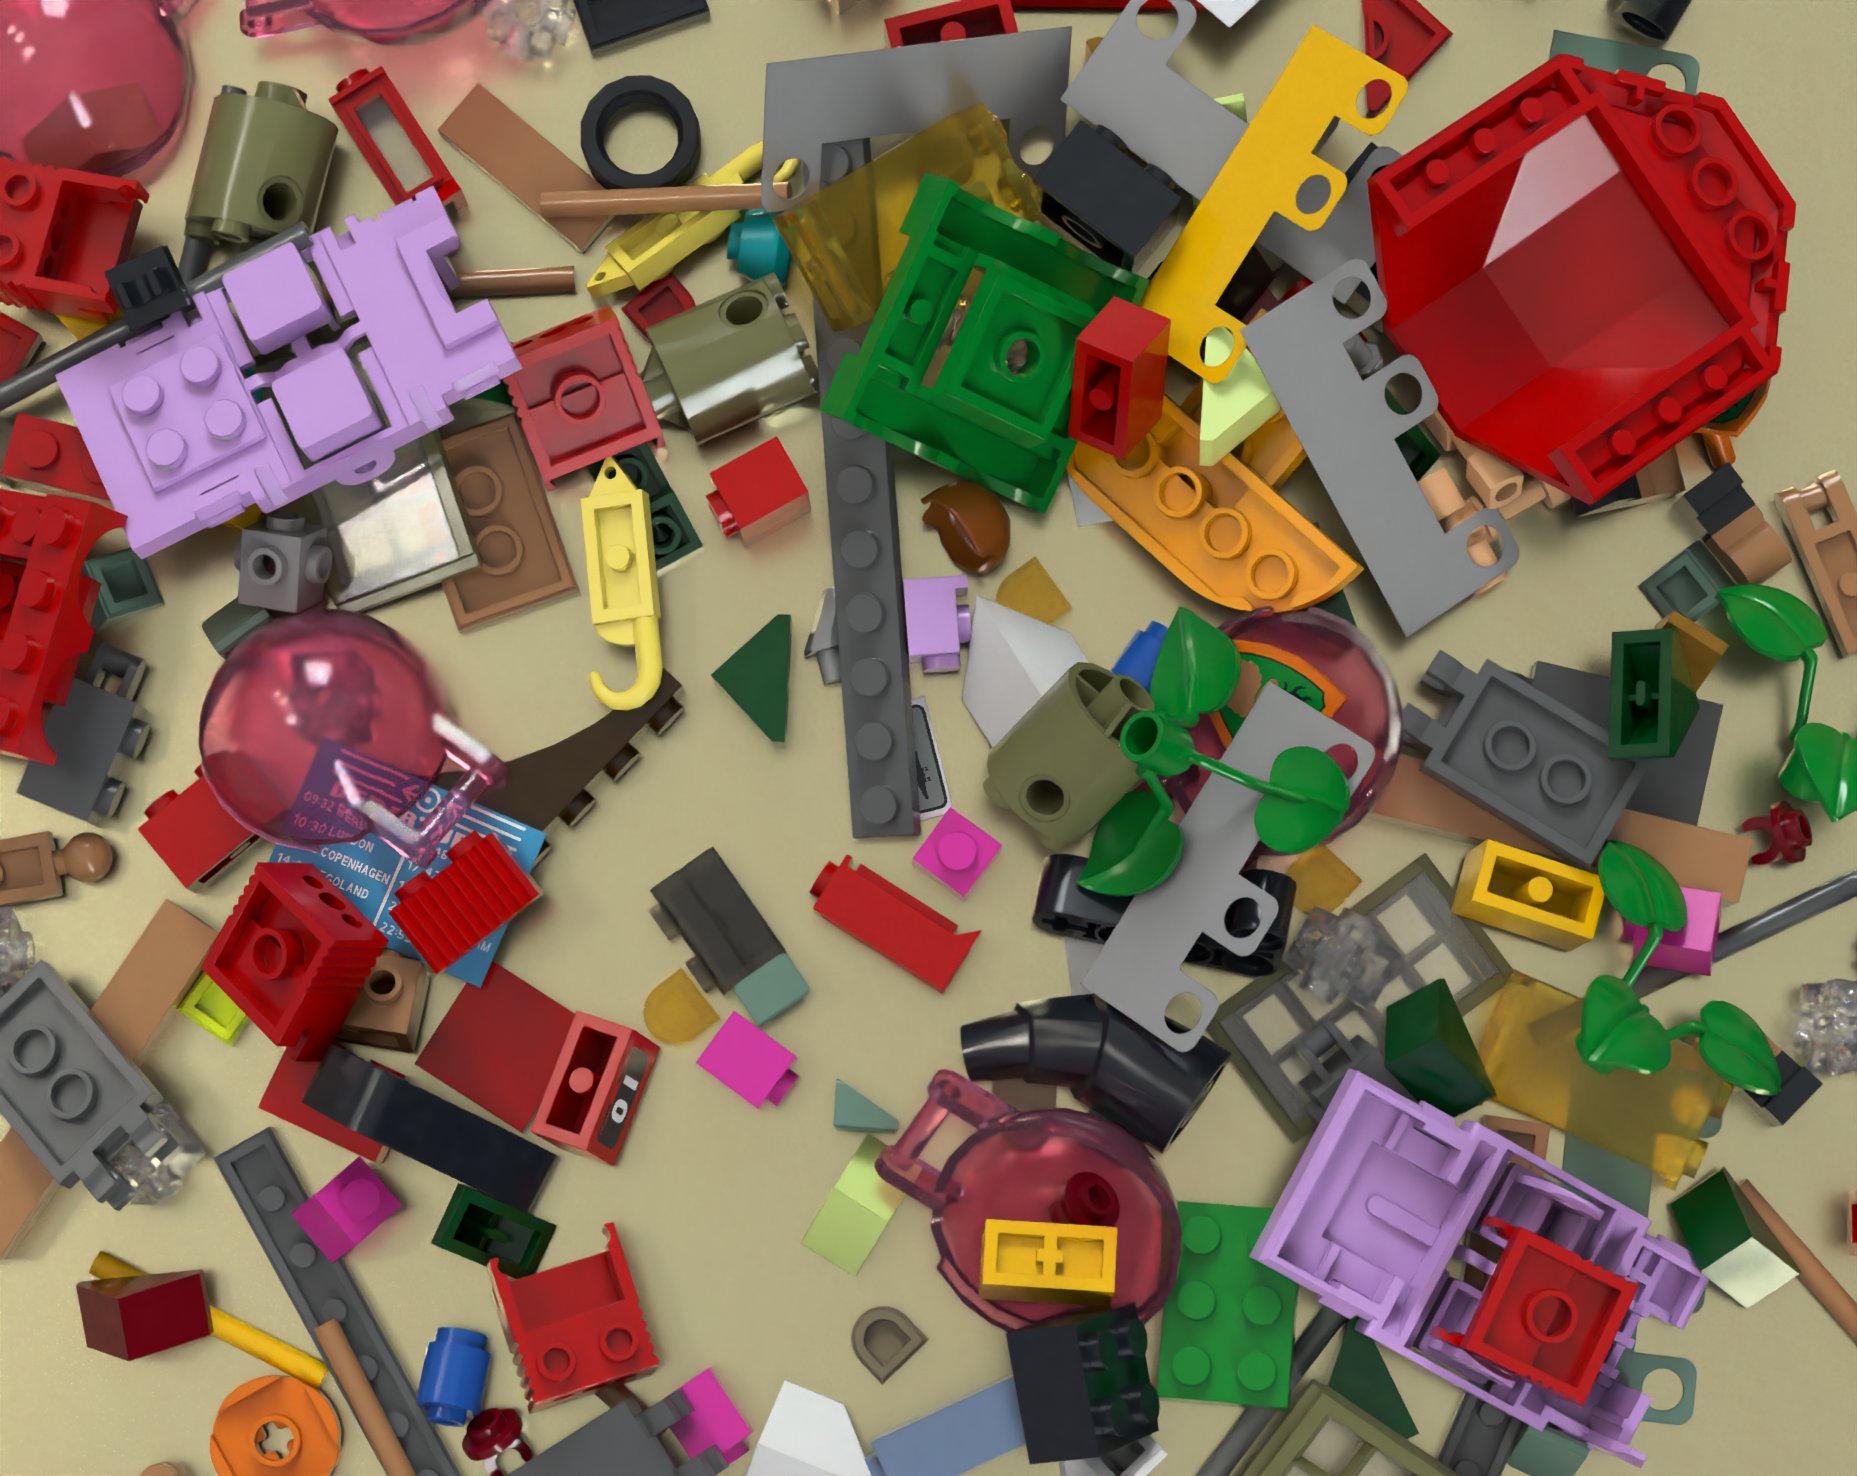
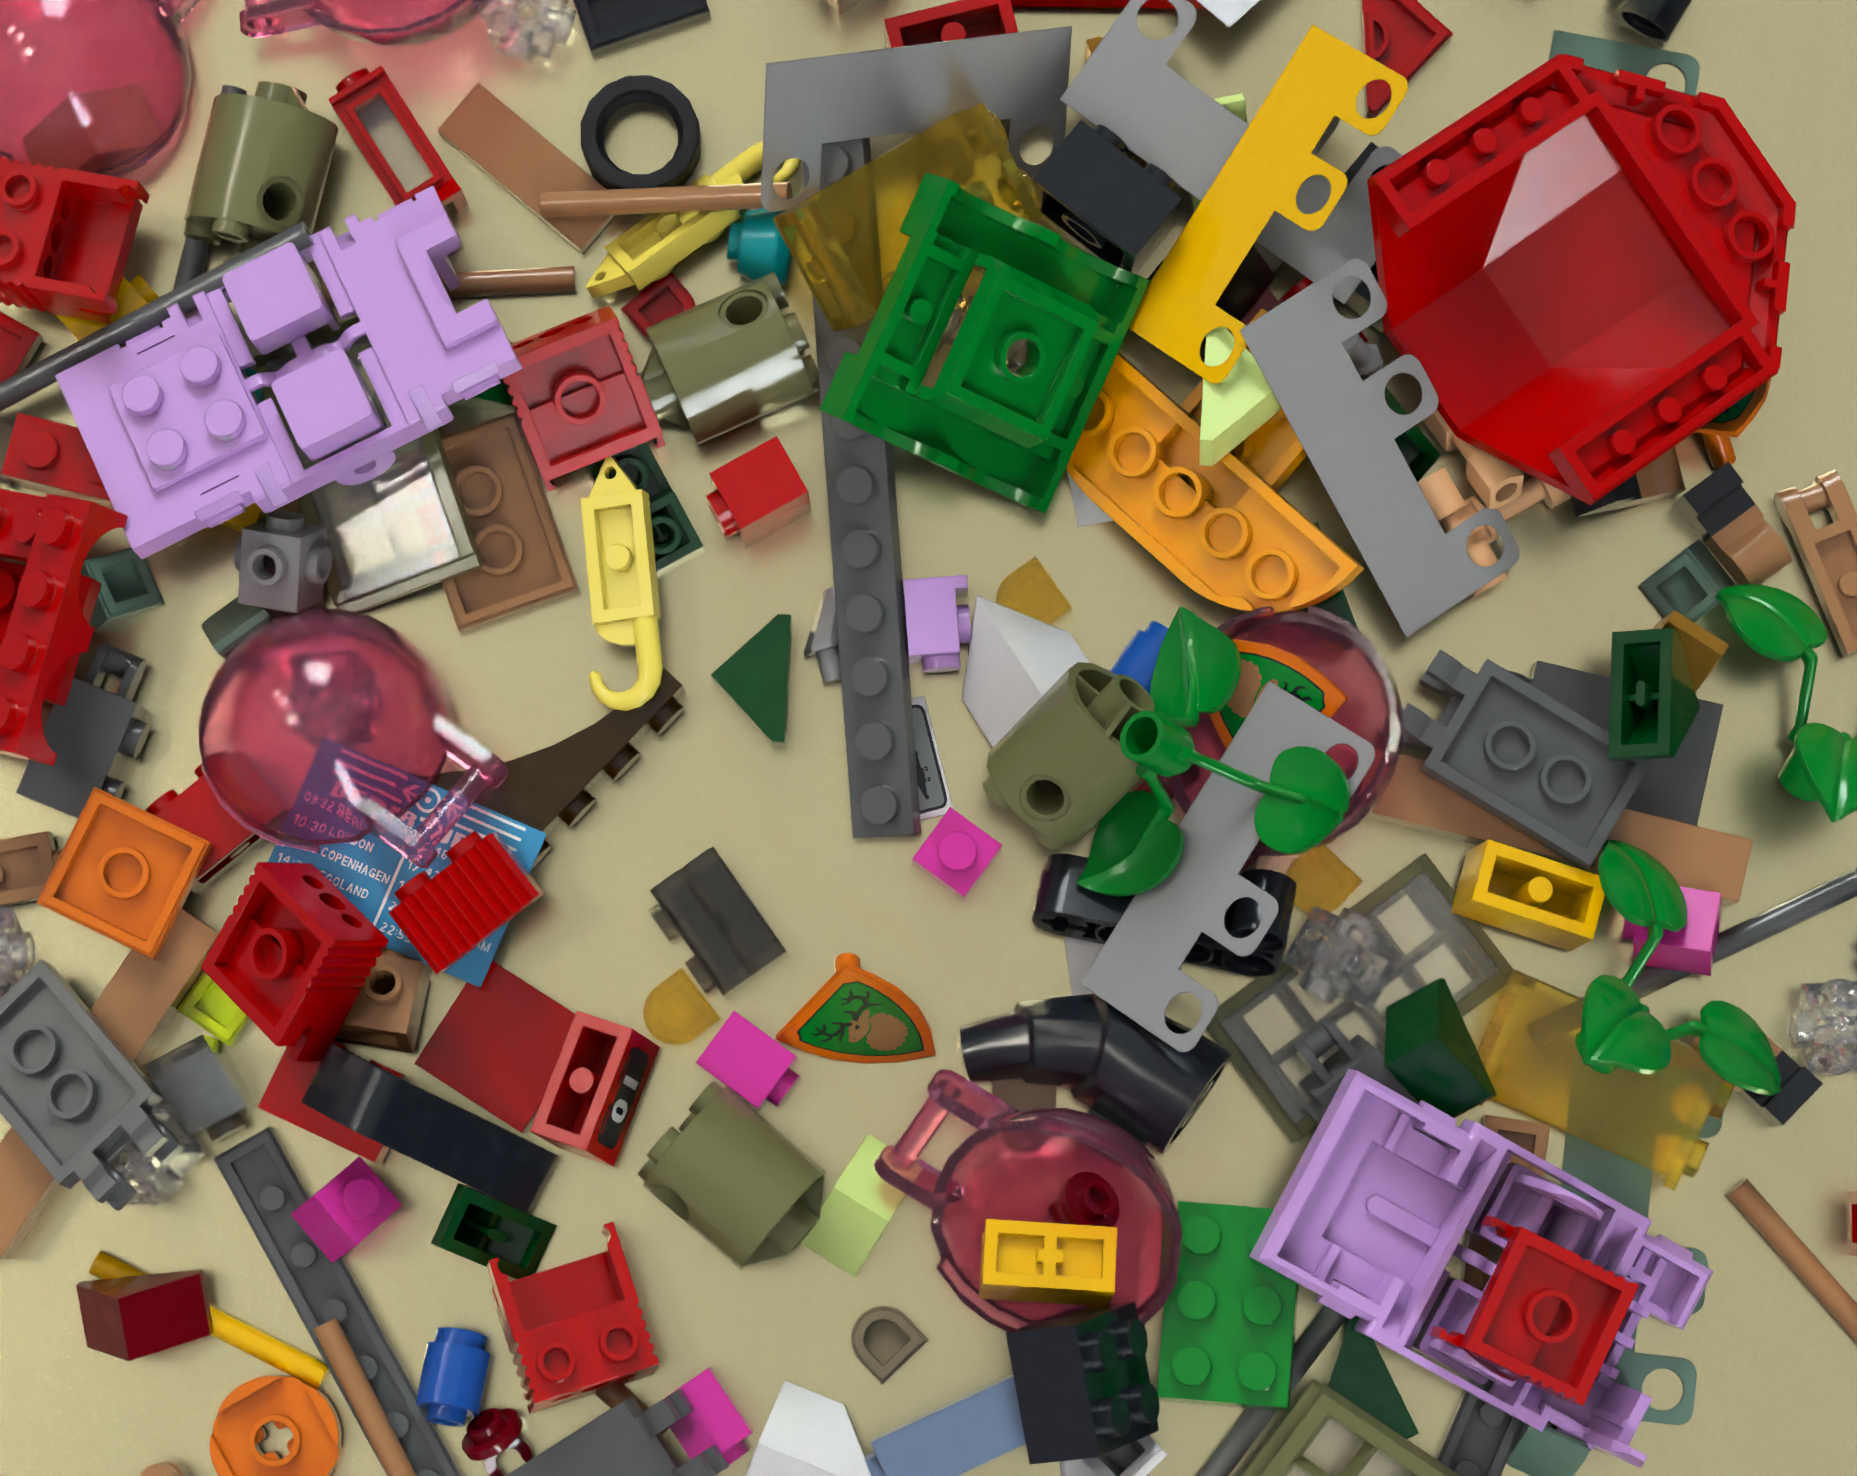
(124, 873): none -> orange tile
(148, 288): black tile -> none
(202, 1088): none -> clear smoke slope
(736, 1180): none -> olive cylinder
(771, 989): sand green slope -> none
(858, 1114): sand green slope -> none
(859, 1020): none -> shield
(891, 923): red window -> none
(970, 524): dark orange hair -> none
(1119, 377): red brick -> none
(1732, 1240): dark green slope -> none
(1788, 832): dark red plate -> none

